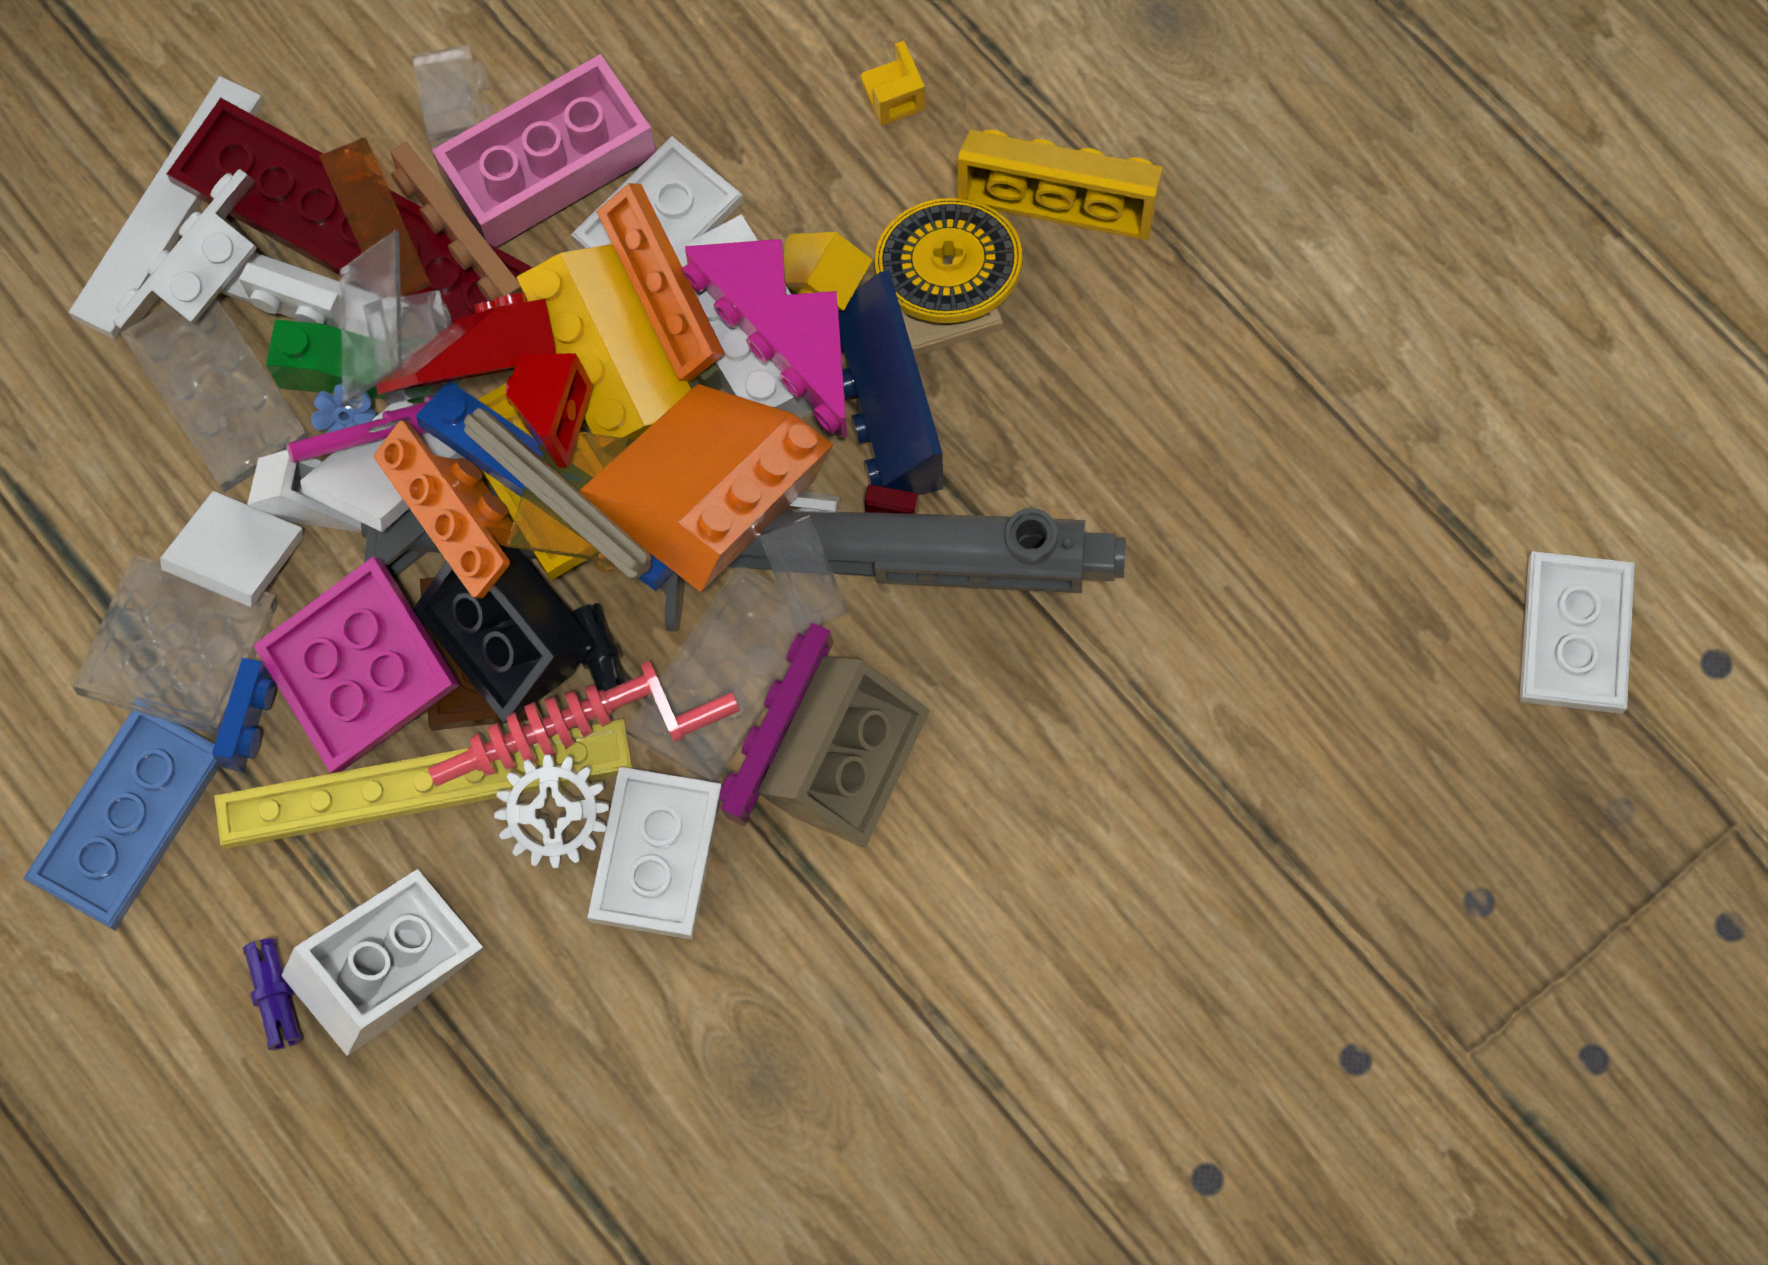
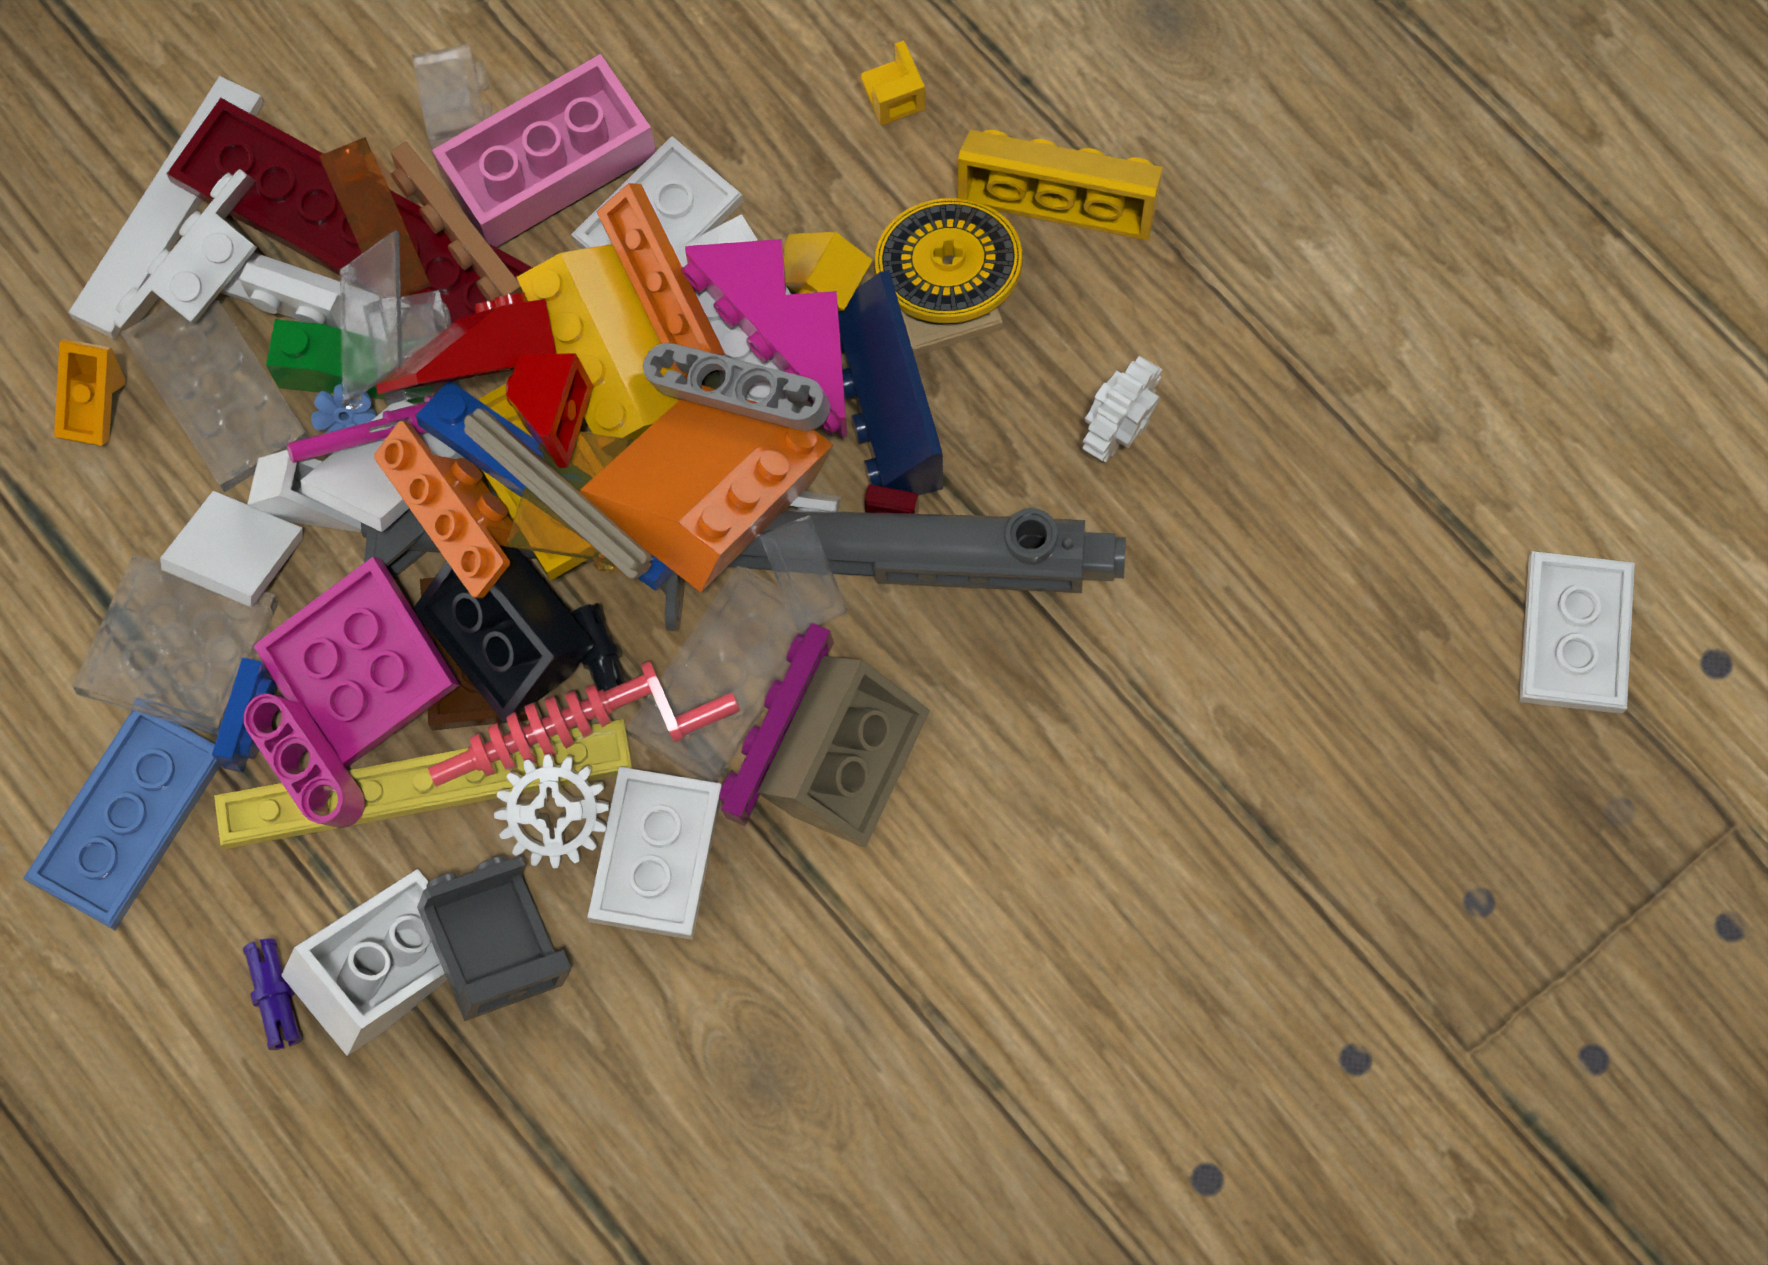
(85, 390): none -> light orange slope
(283, 750): none -> dark pink beam
(490, 937): none -> dark grey panel
(738, 380): none -> light grey beam
(1122, 409): none -> white gear

